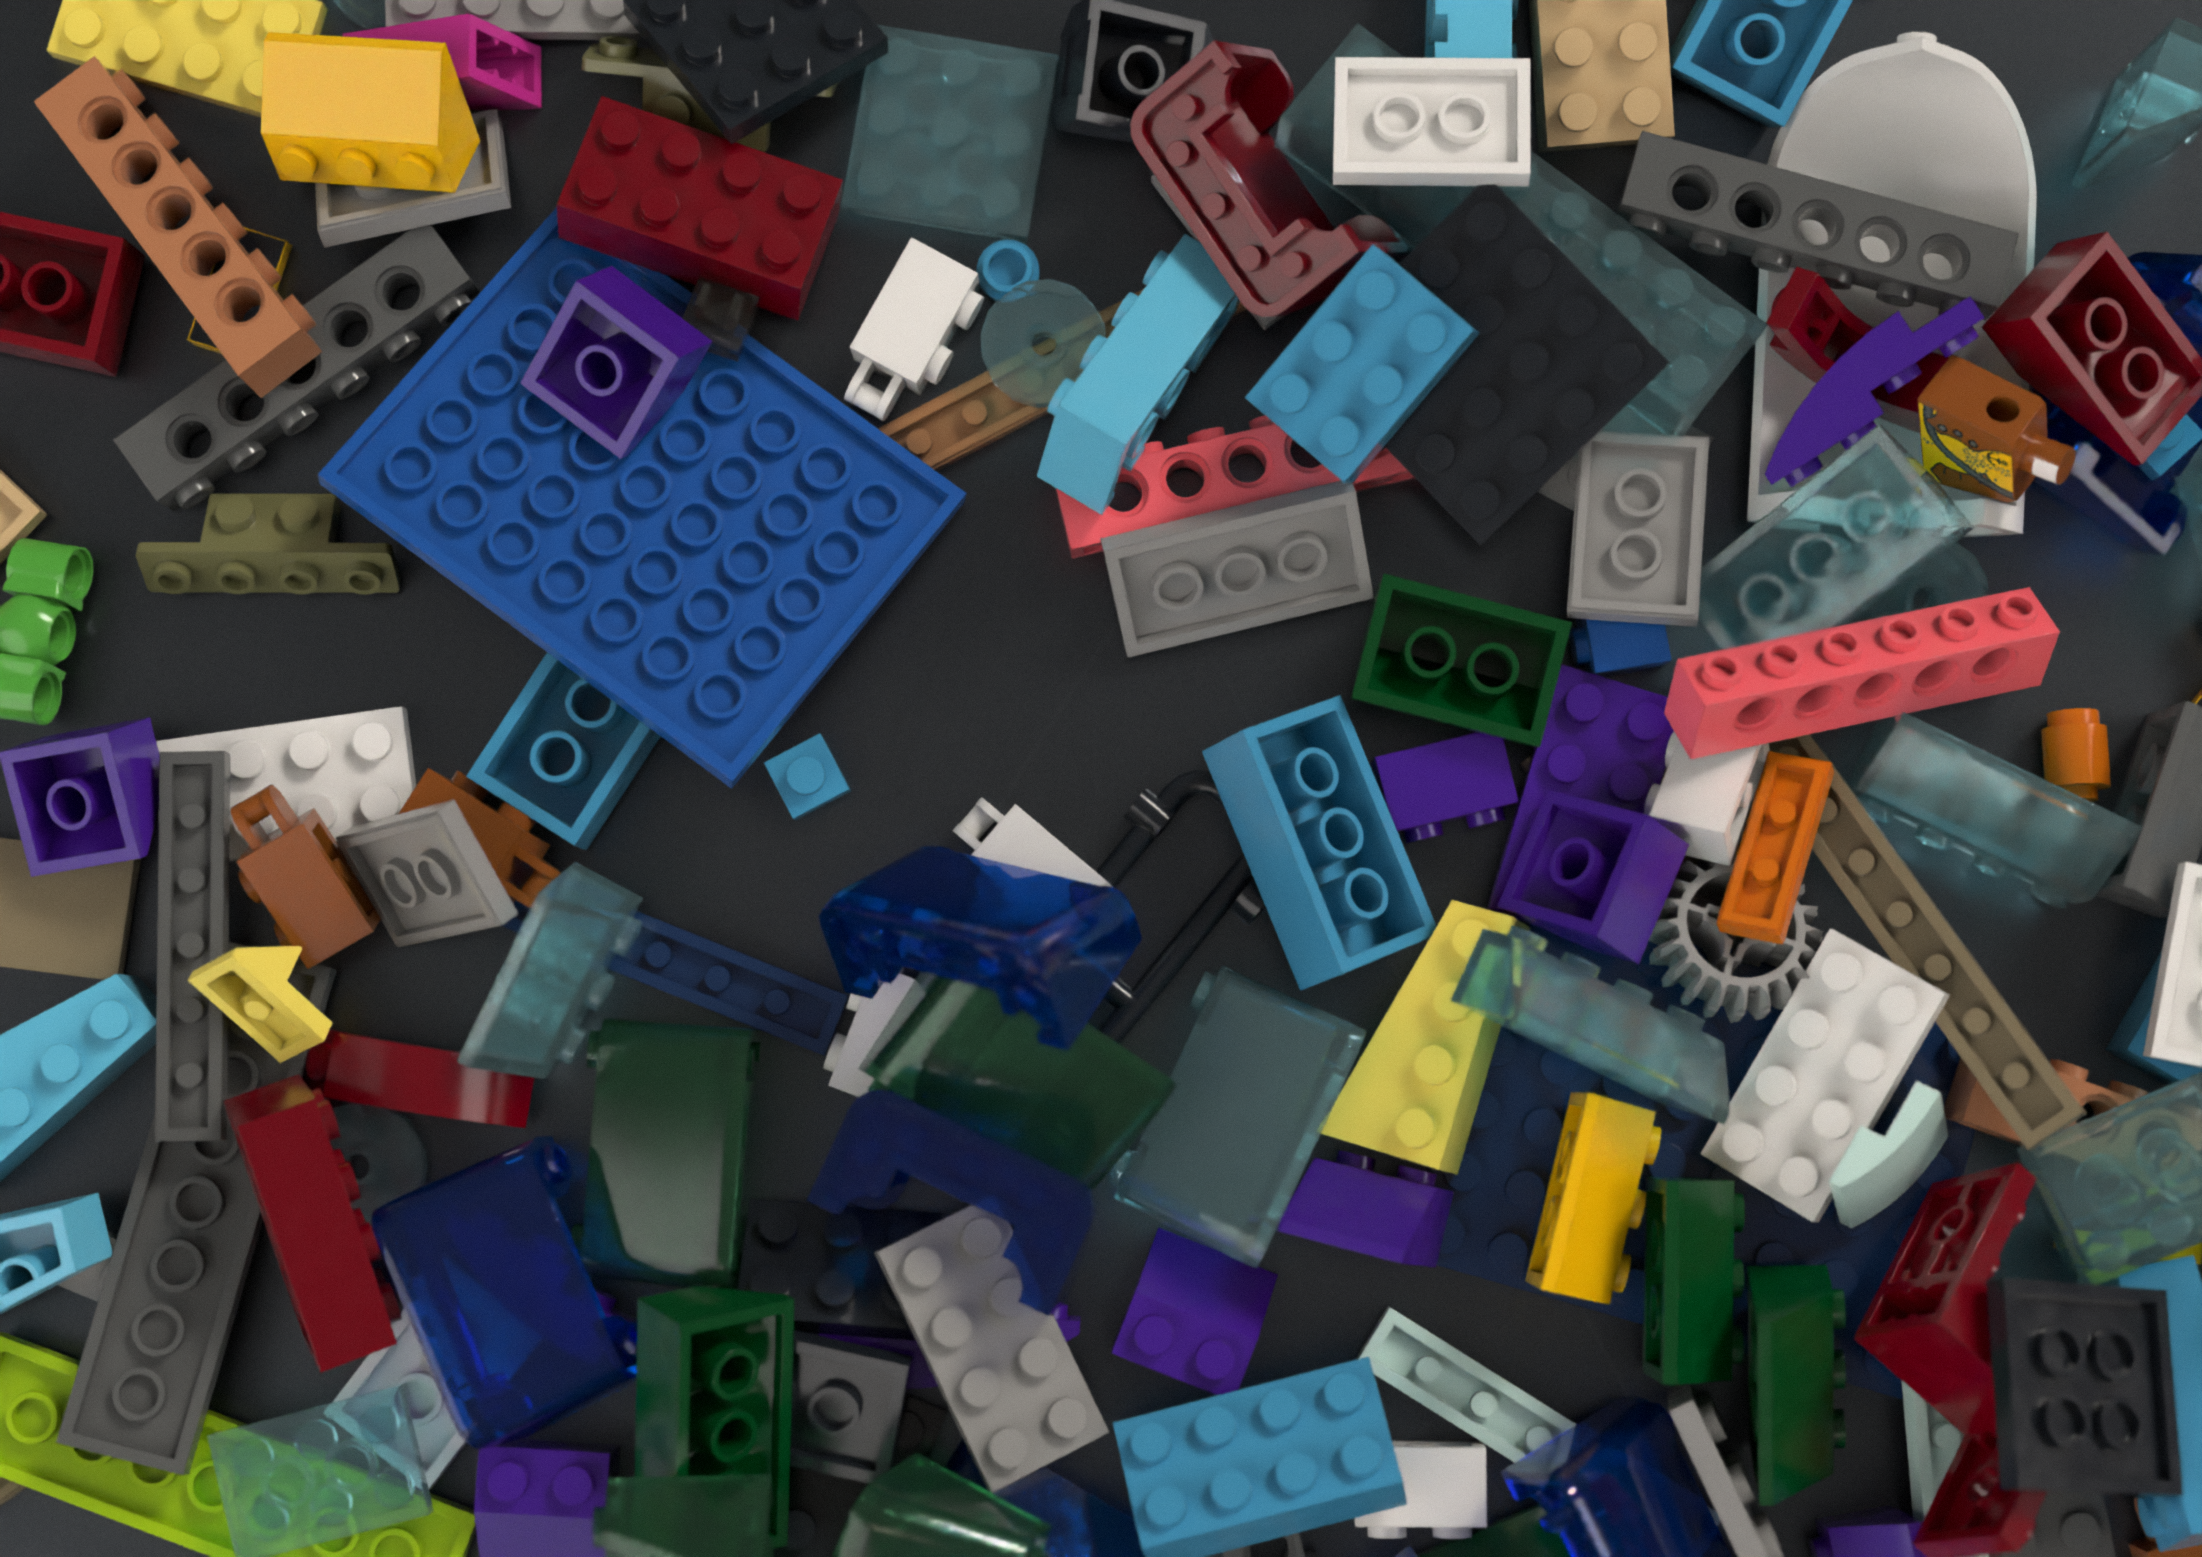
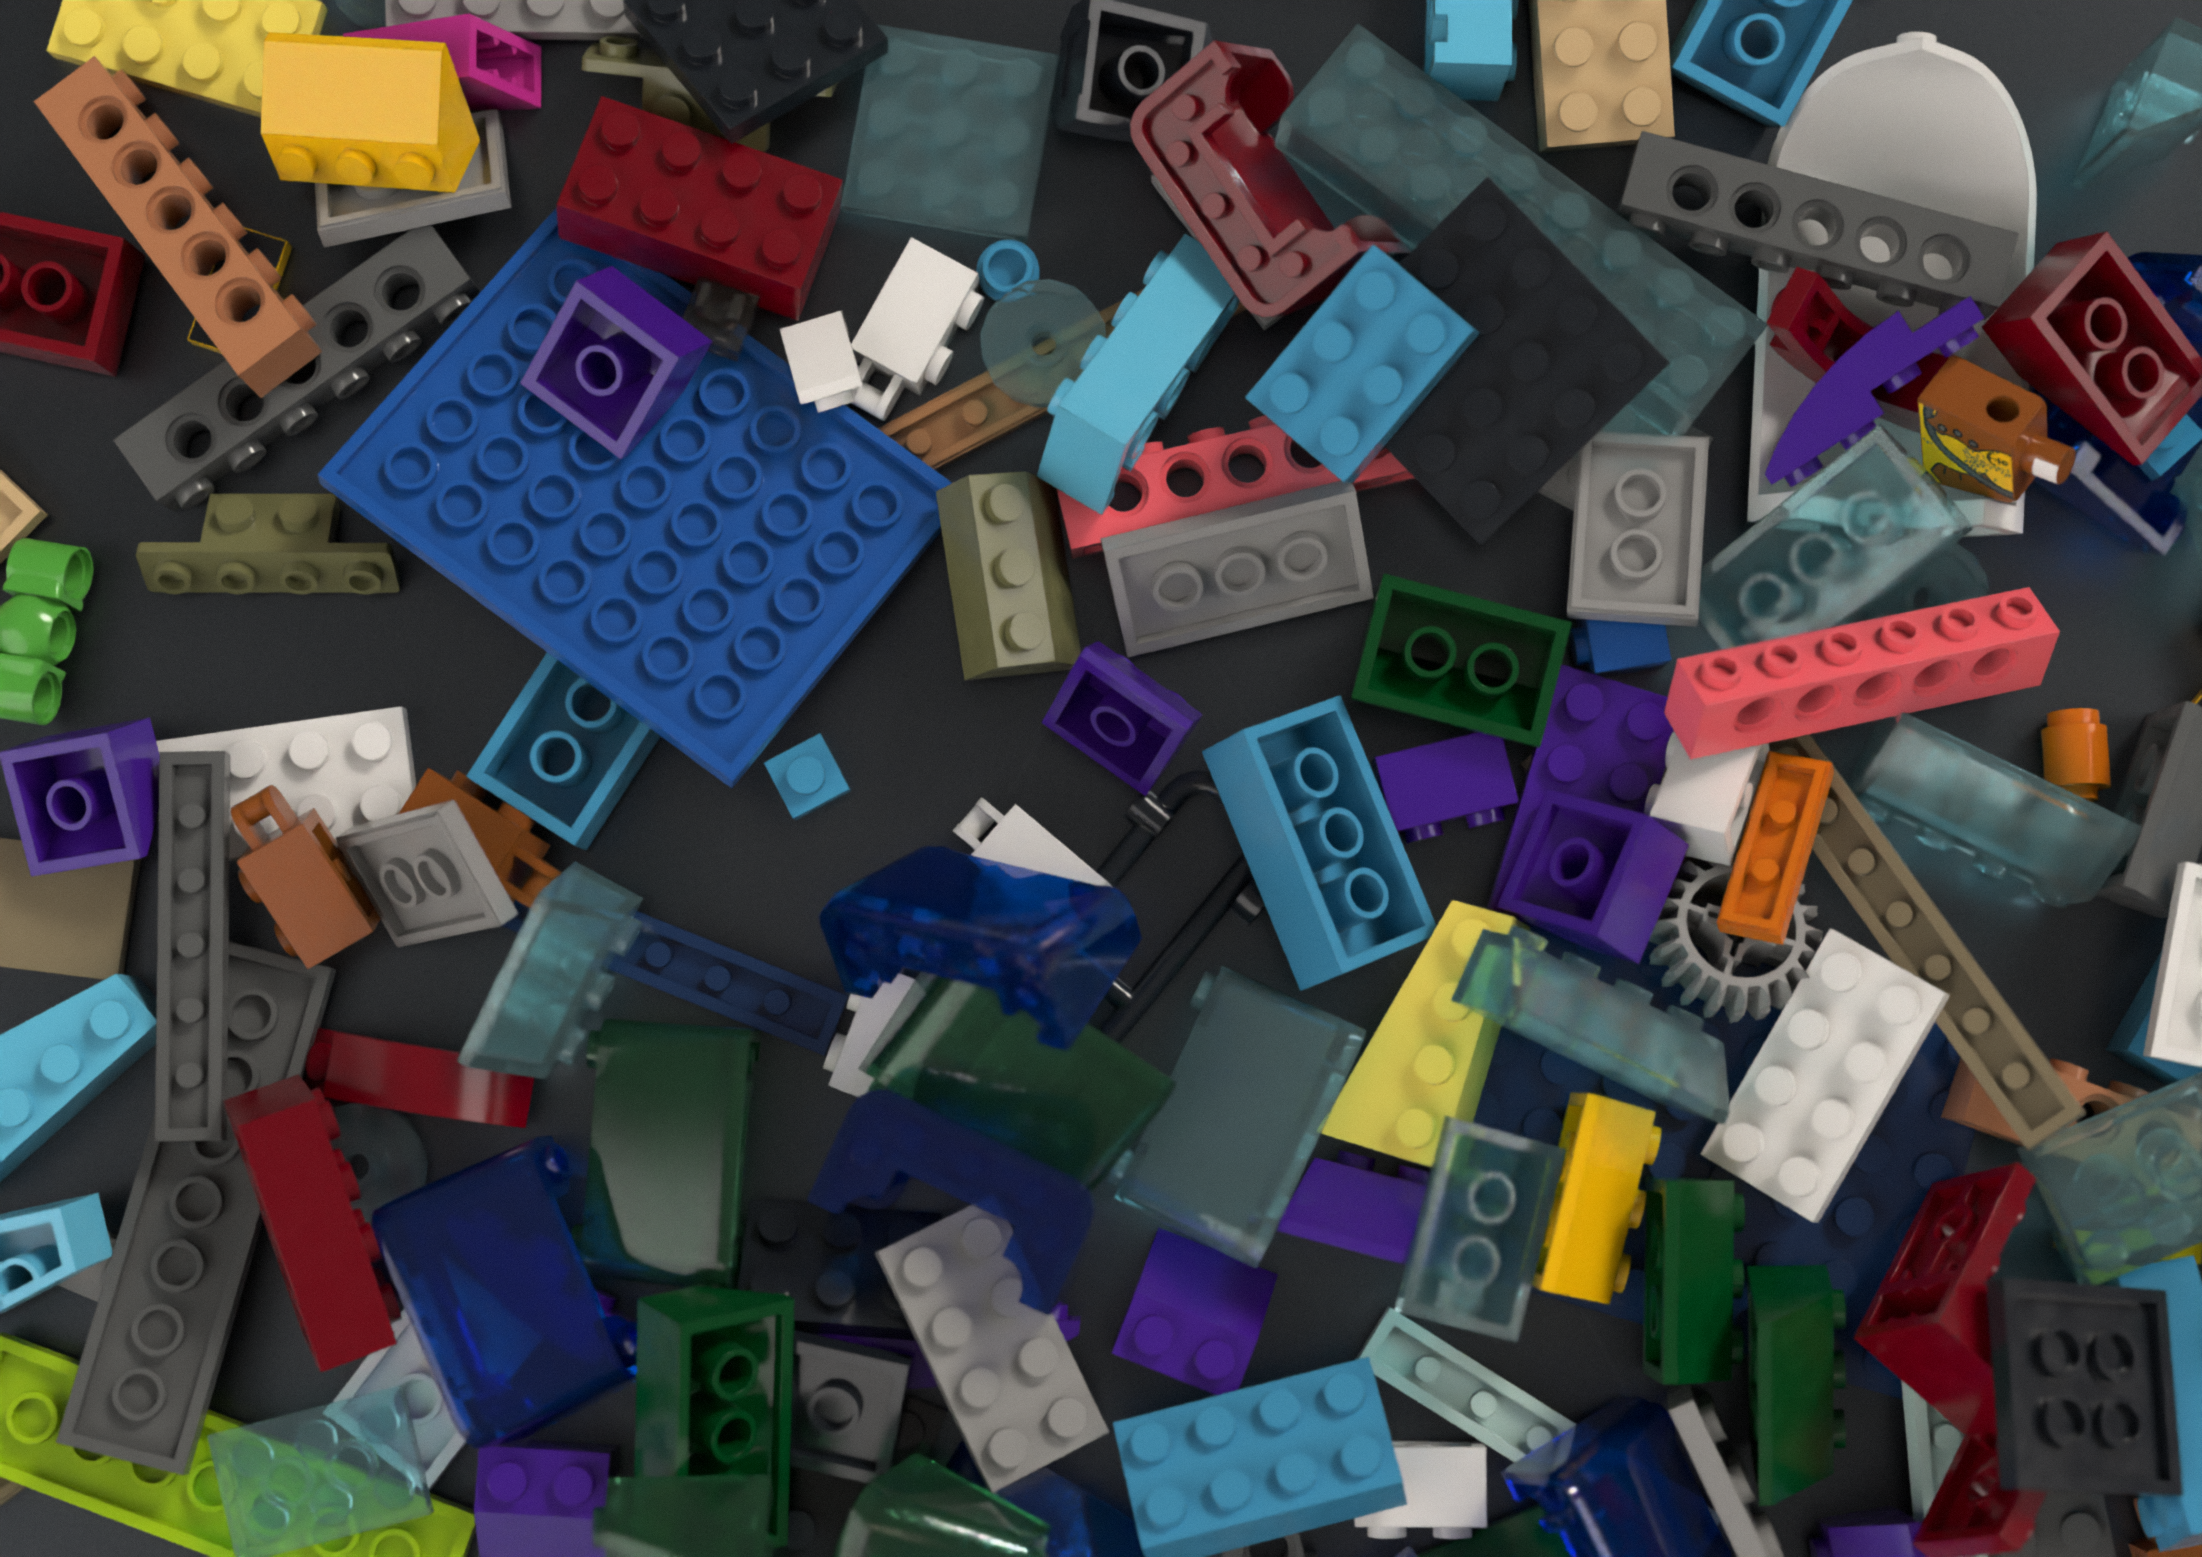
(255, 994): light yellow slope -> none
(822, 361): none -> white slope
(1008, 575): none -> olive slope
(1121, 717): none -> dark purple slope
(1432, 121): white plate -> none
(1480, 1229): none -> clear light blue slope
(1883, 1168): light aqua slope -> none

